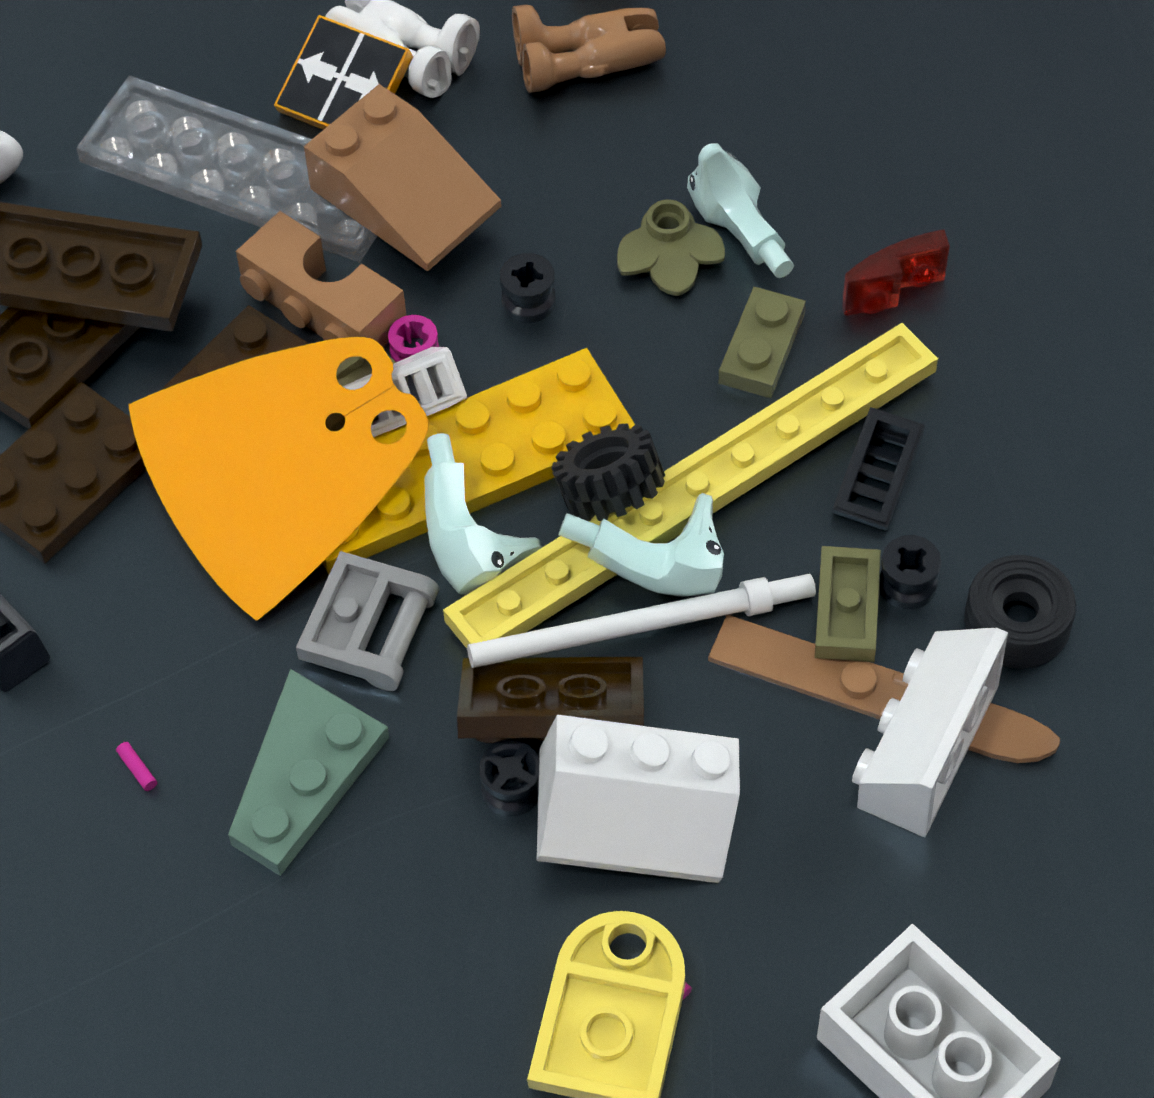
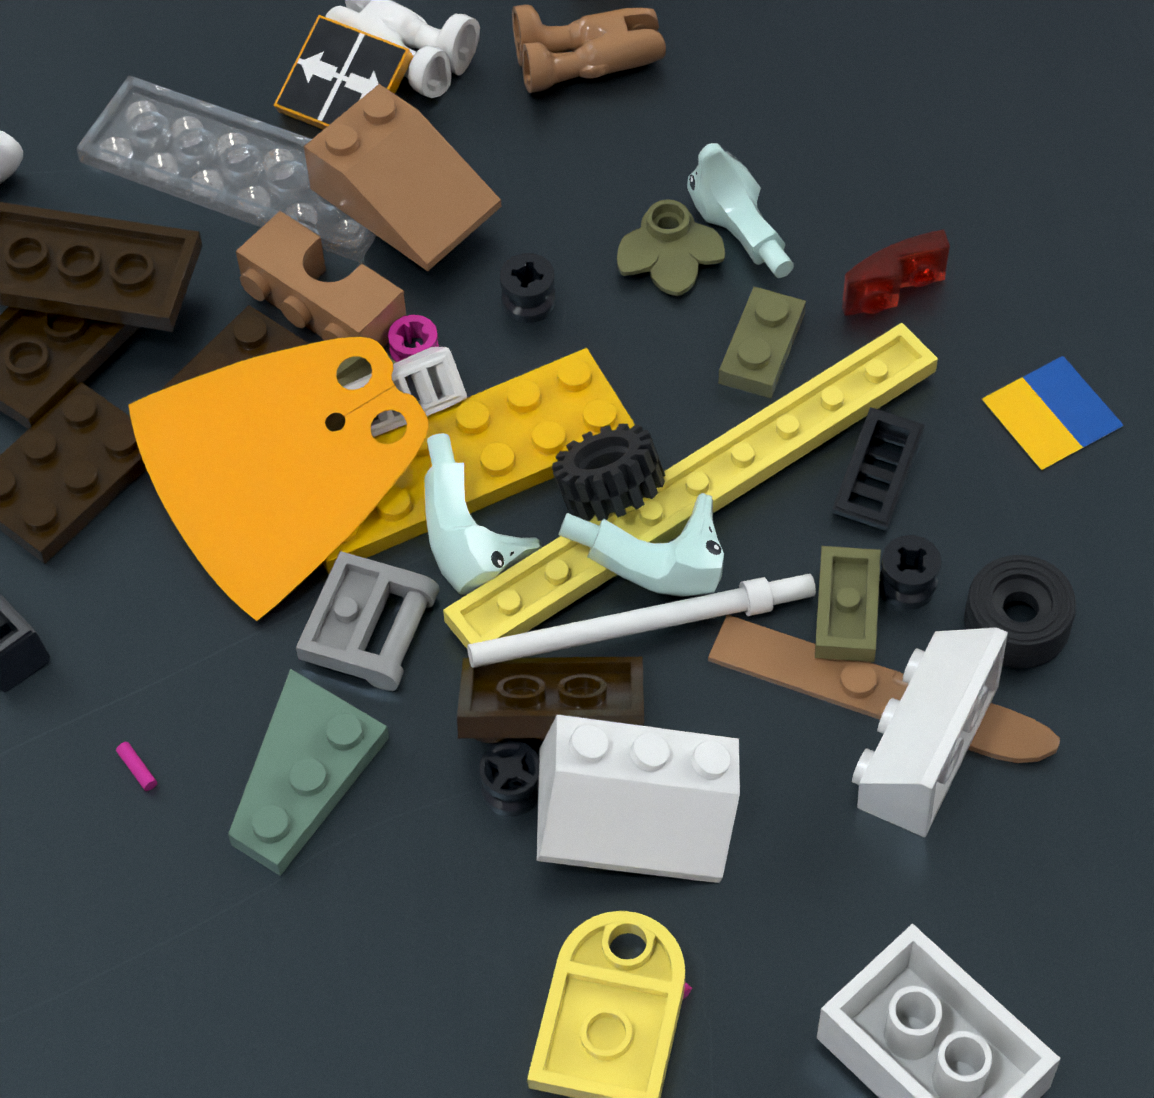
(1052, 412): none -> sticker

